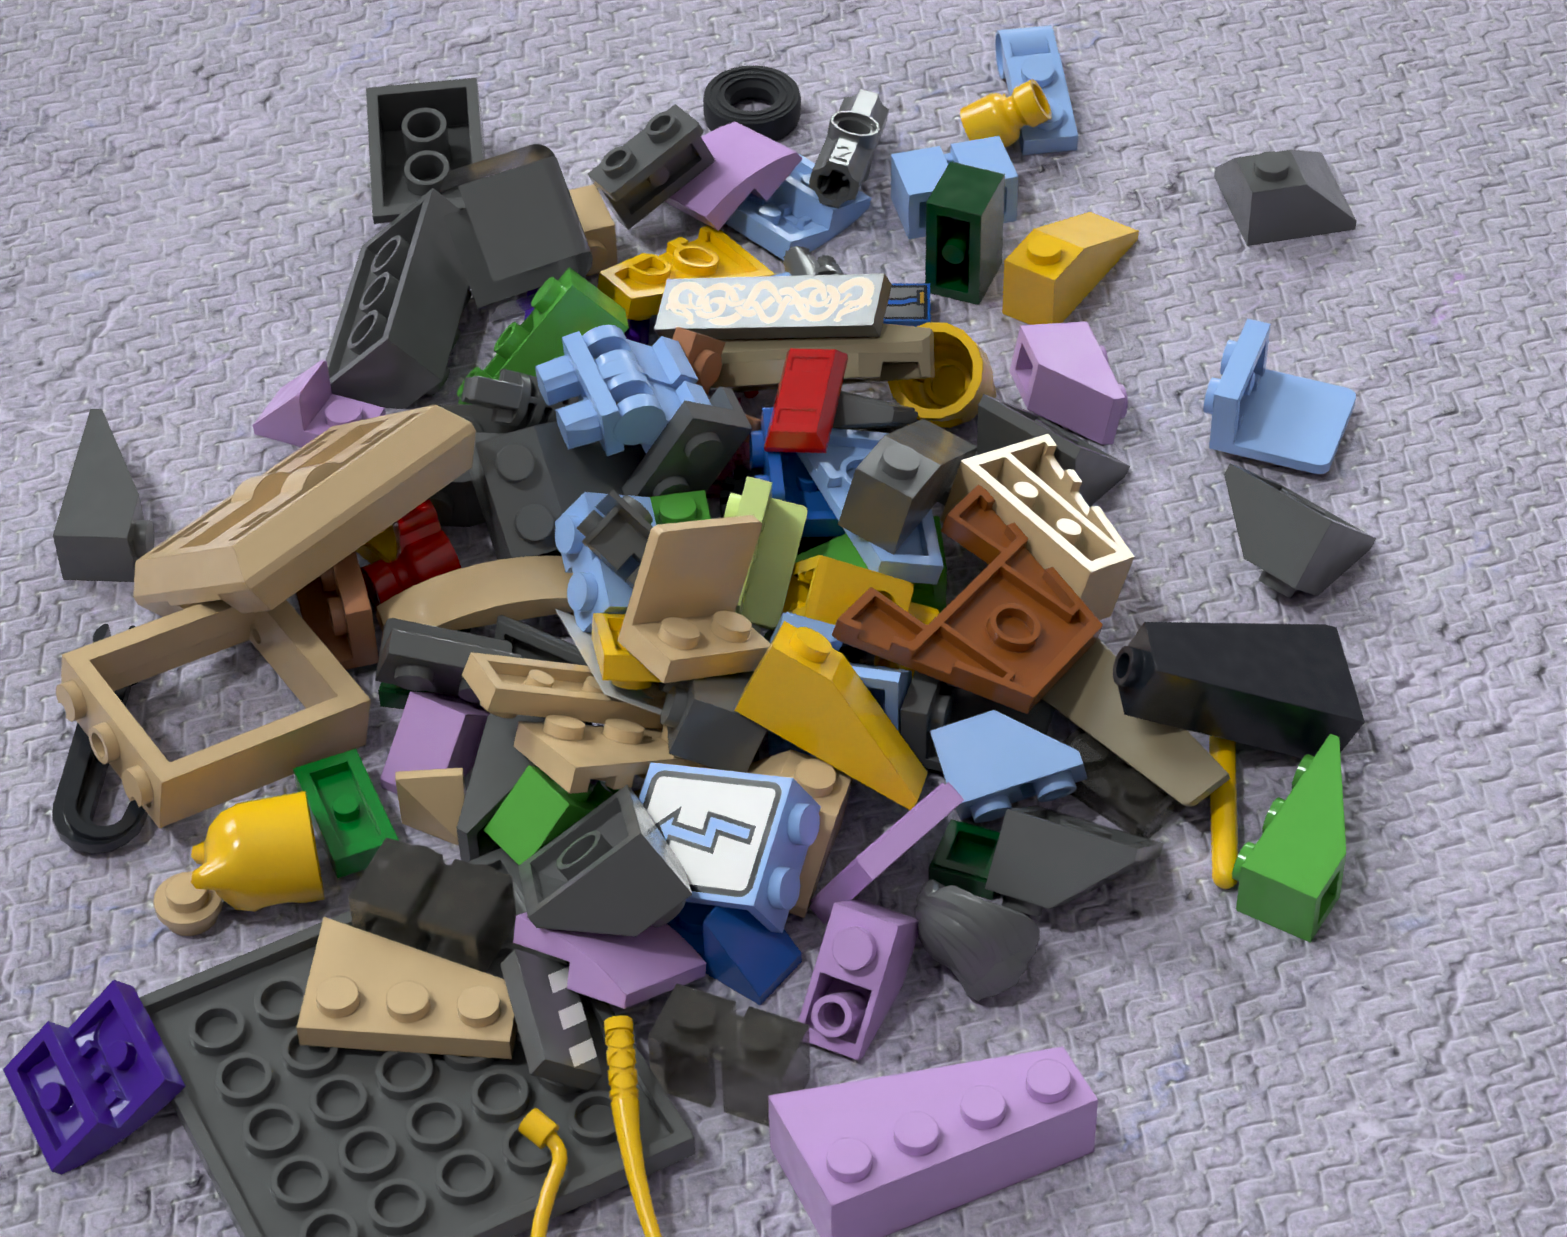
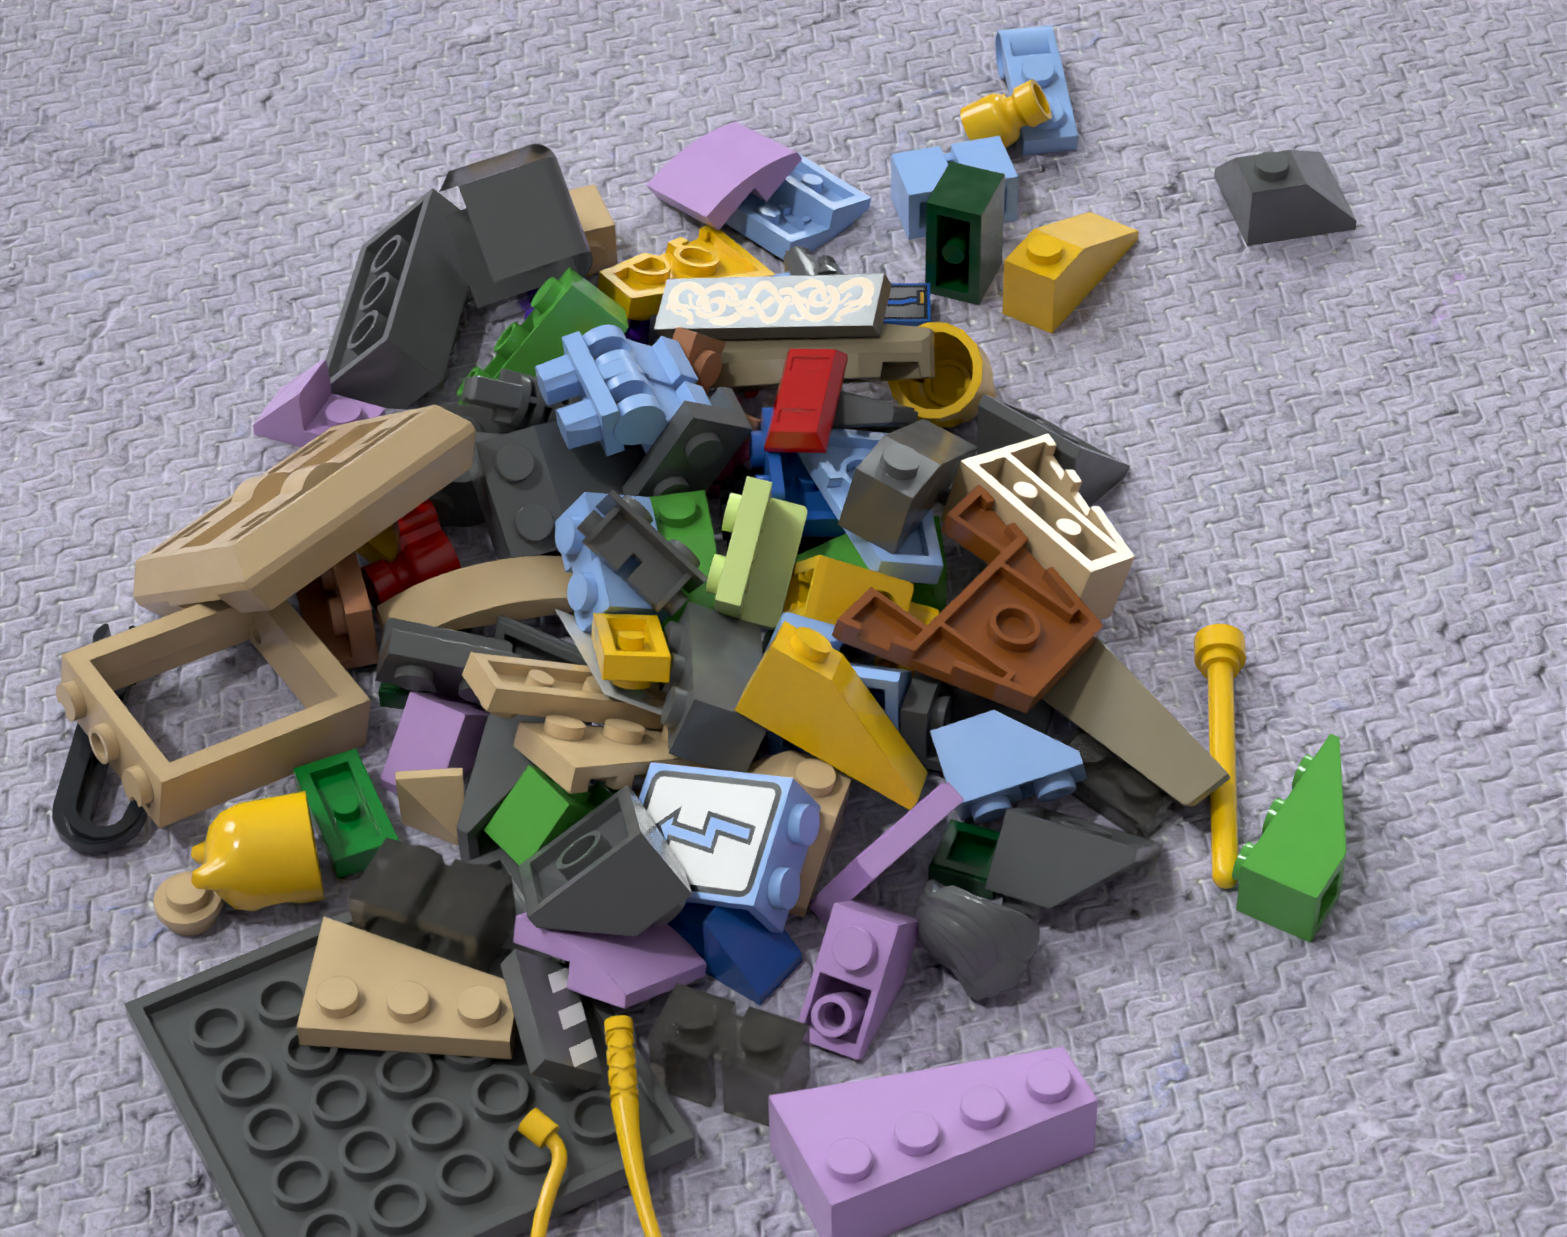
(93, 1080): dark purple slope -> none
(101, 514): dark grey slope -> none
(419, 137): dark grey slope -> none
(652, 165): dark grey bracket -> none
(687, 597): tan bracket -> none
(757, 84): black tyre -> none
(848, 148): dark grey piece -> none
(1068, 379): lavender slope -> none
(1242, 683): black slope -> none
(1272, 412): light blue bracket -> none
(1290, 535): dark grey slope -> none

